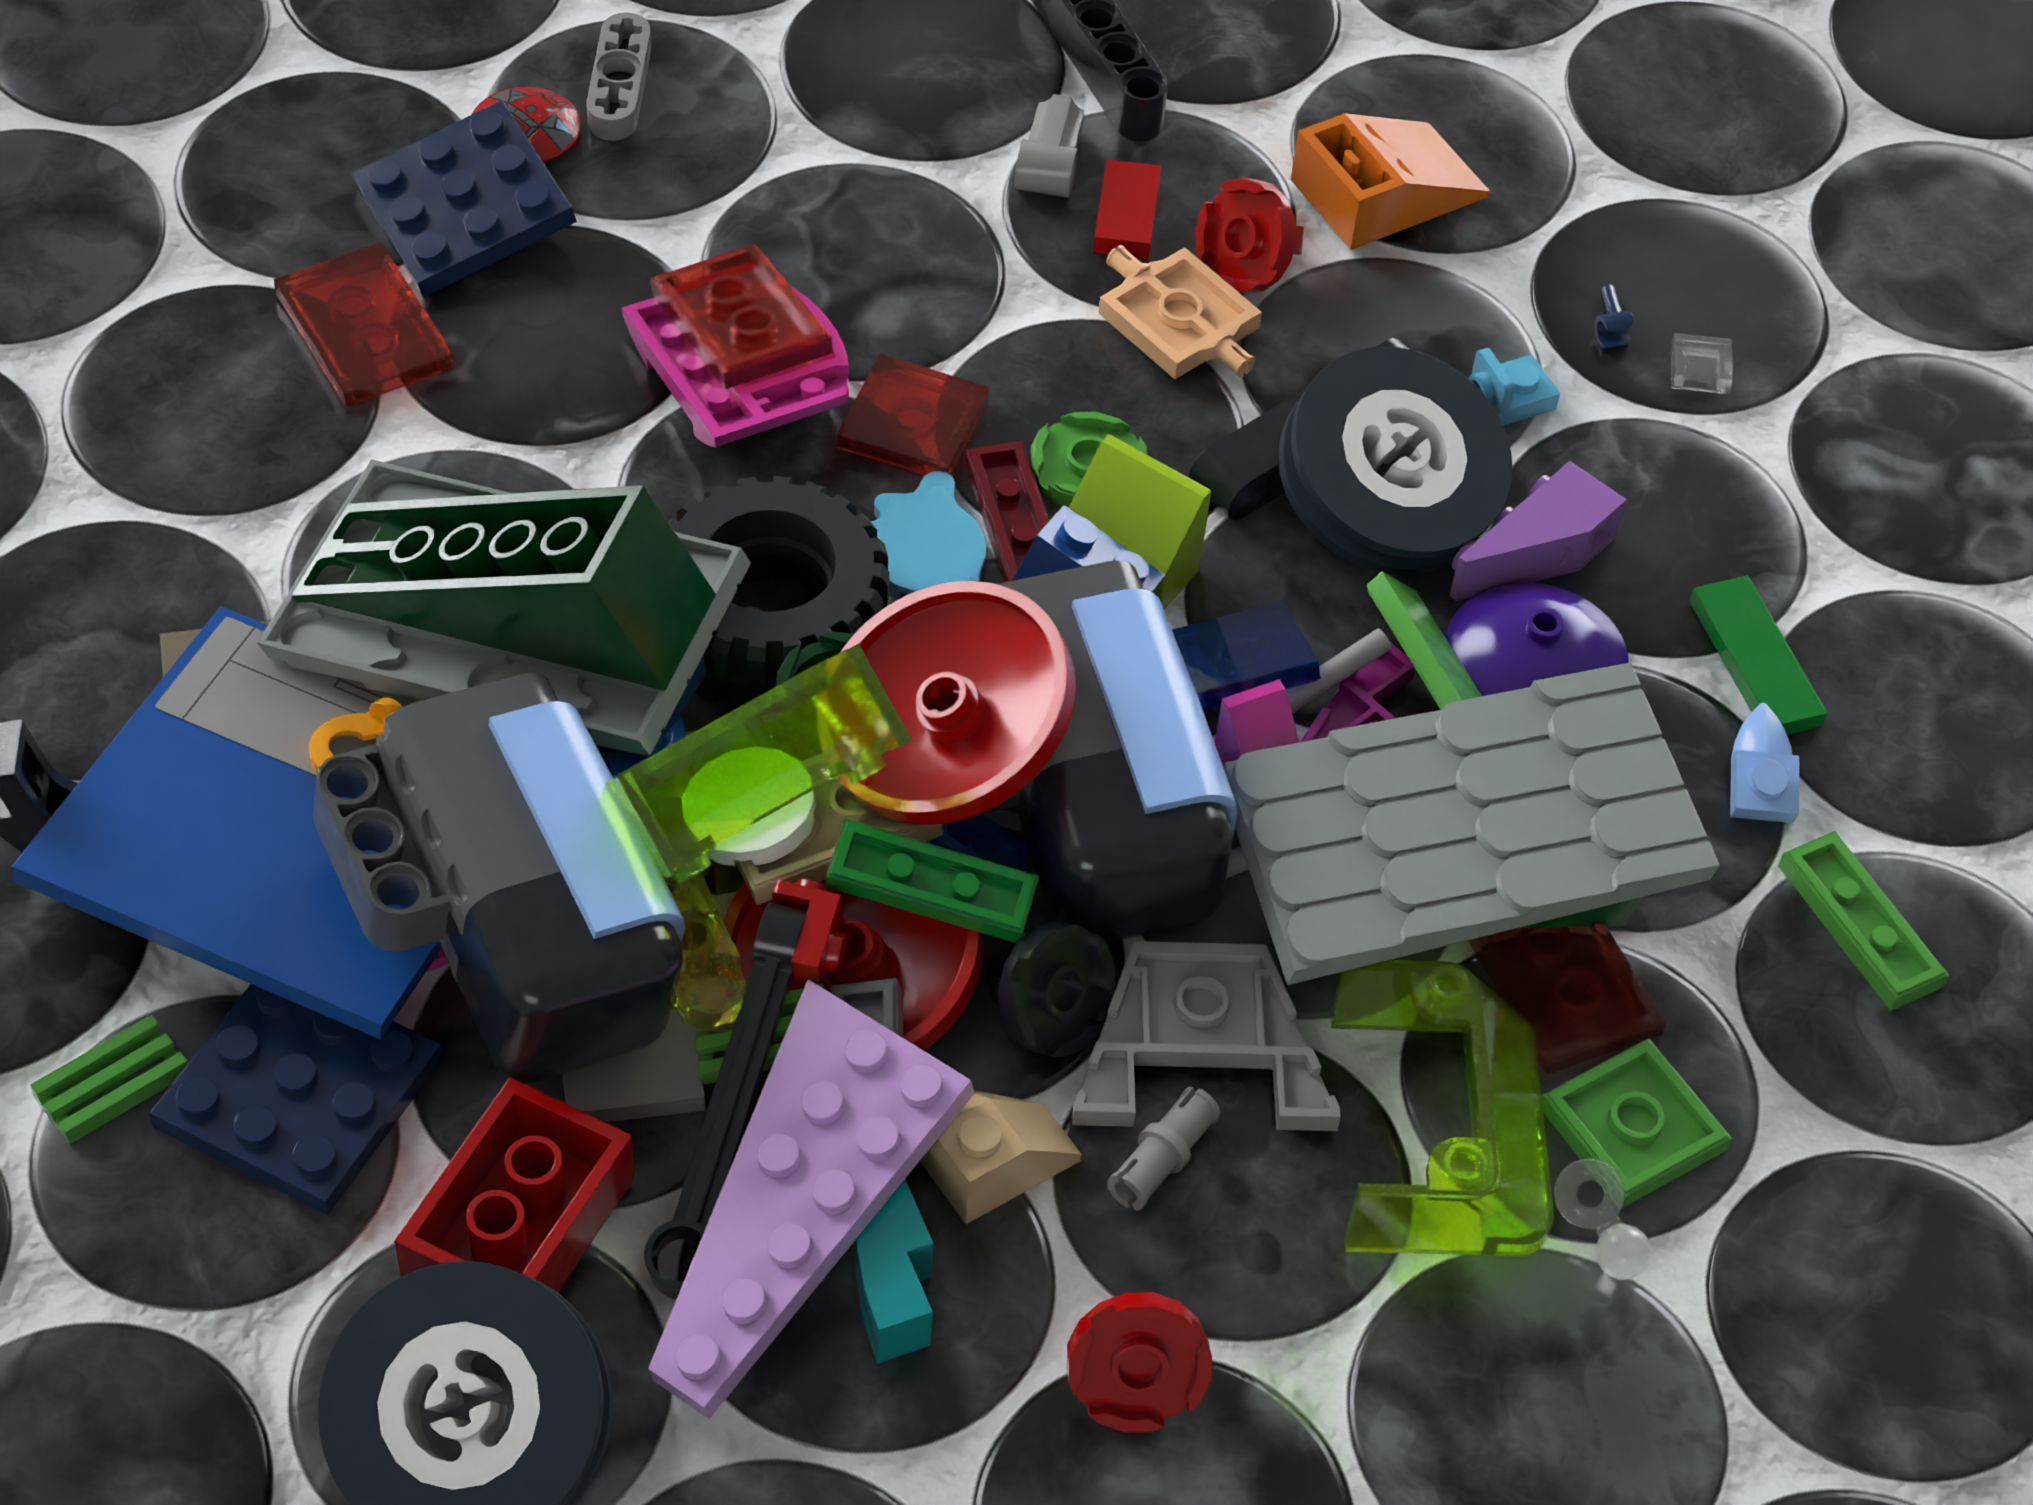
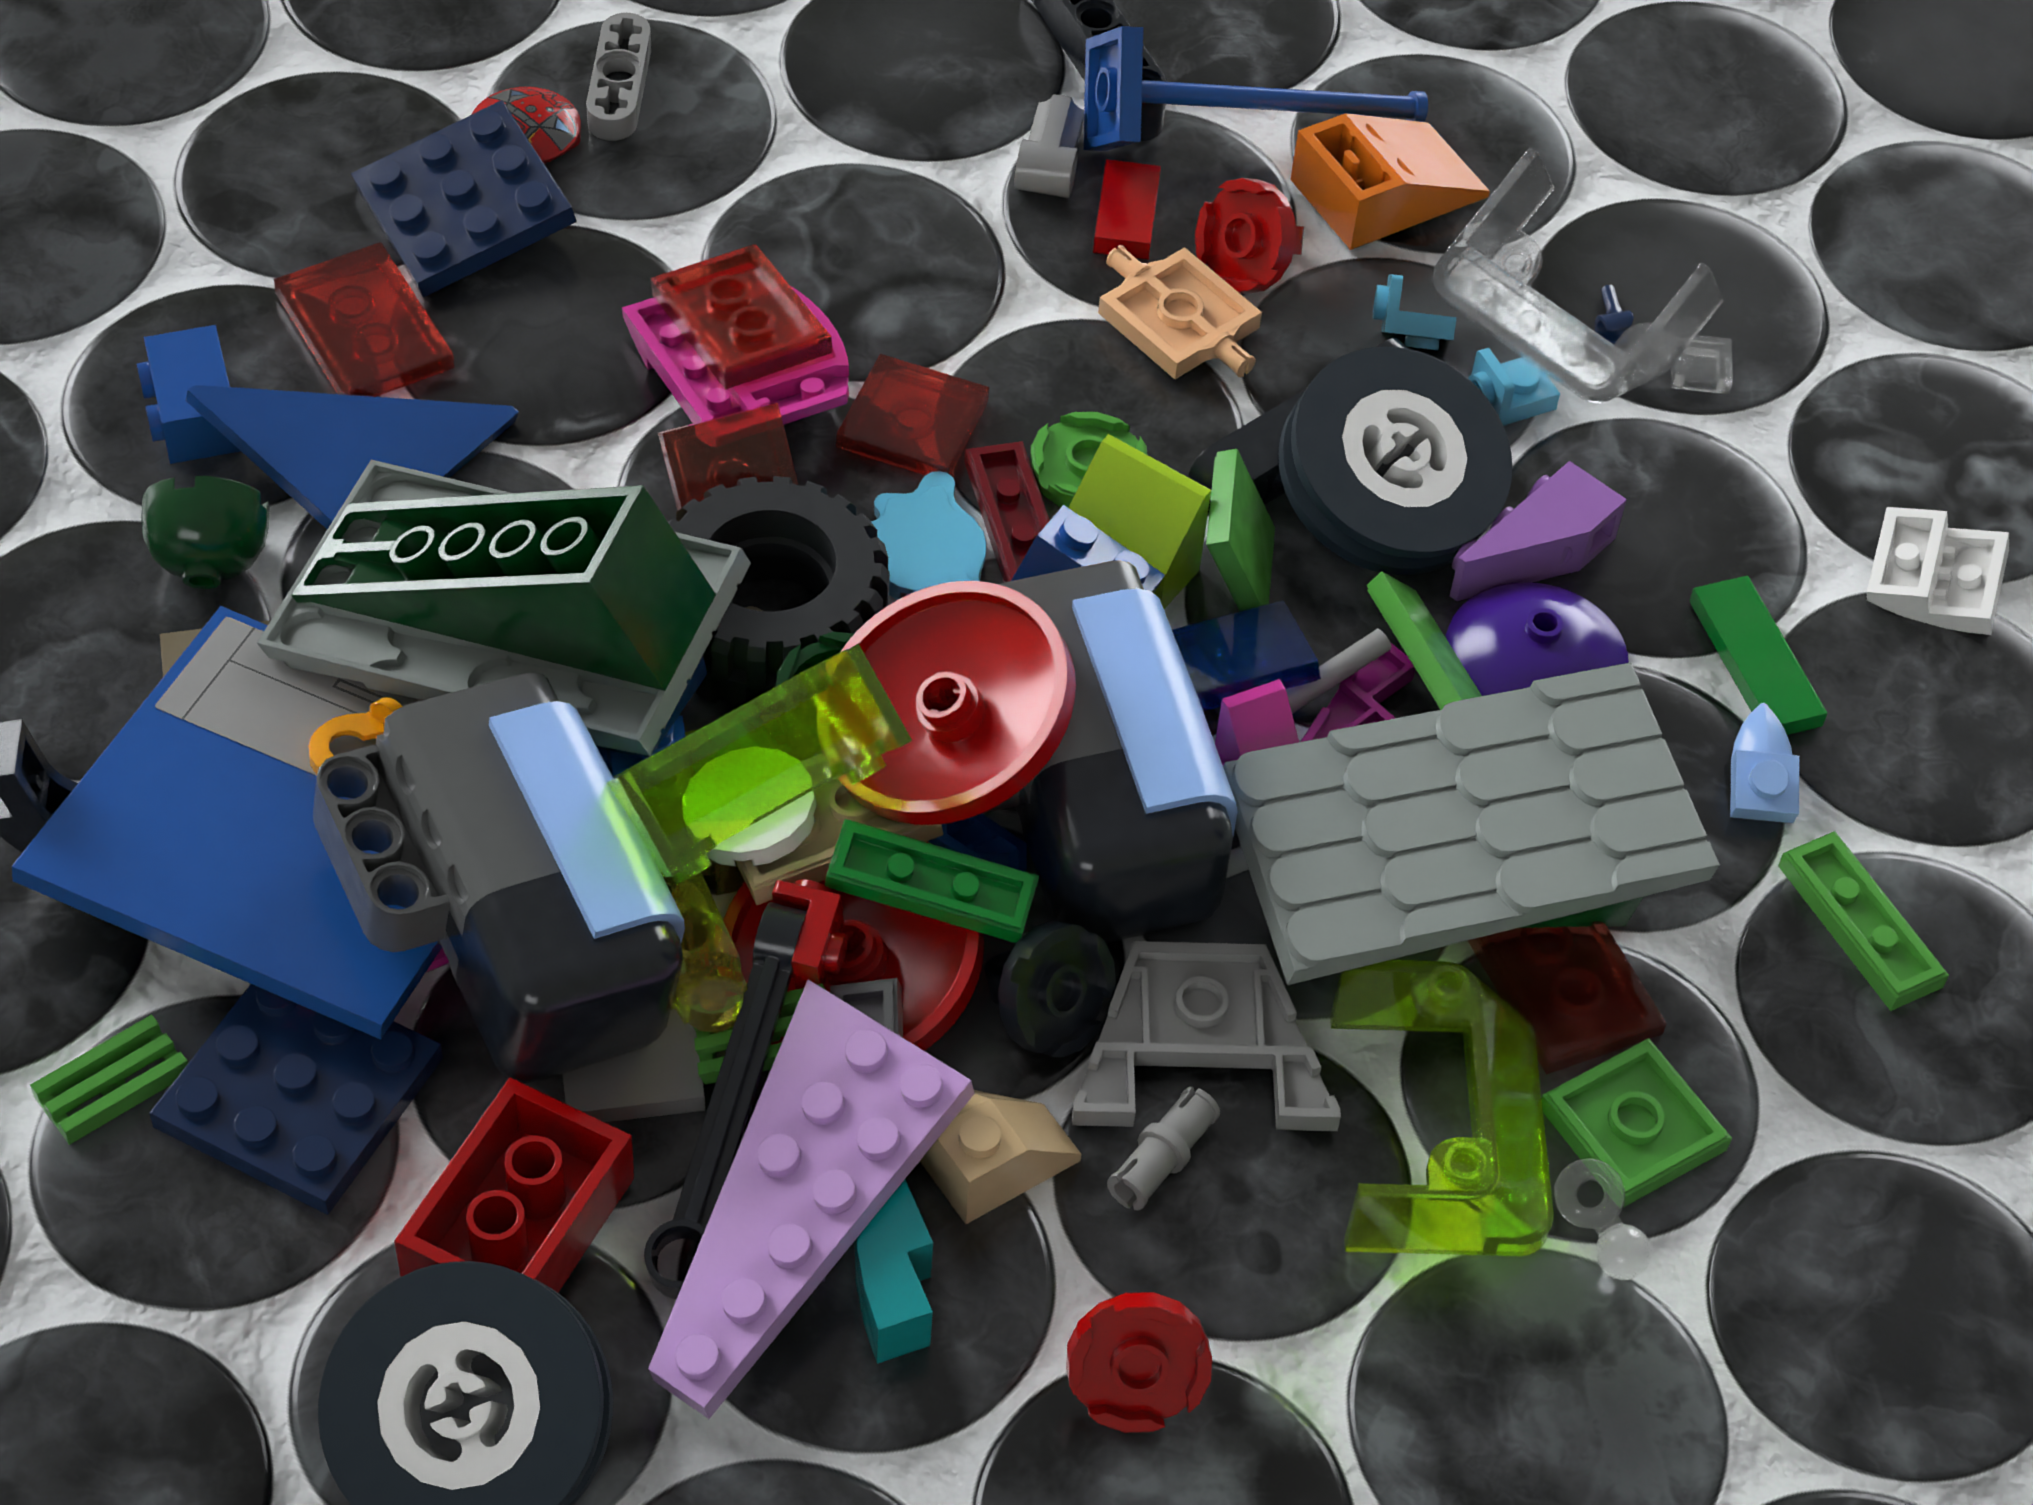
(174, 366): none -> blue brick
(204, 529): none -> dark green cylinder
(325, 441): none -> blue tile
(725, 451): none -> clear red tile
(1117, 92): none -> blue tile
(1240, 532): none -> bright green tile
(1419, 329): none -> medium azure bracket
(1489, 280): none -> clear windscreen
(1938, 571): none -> white slope

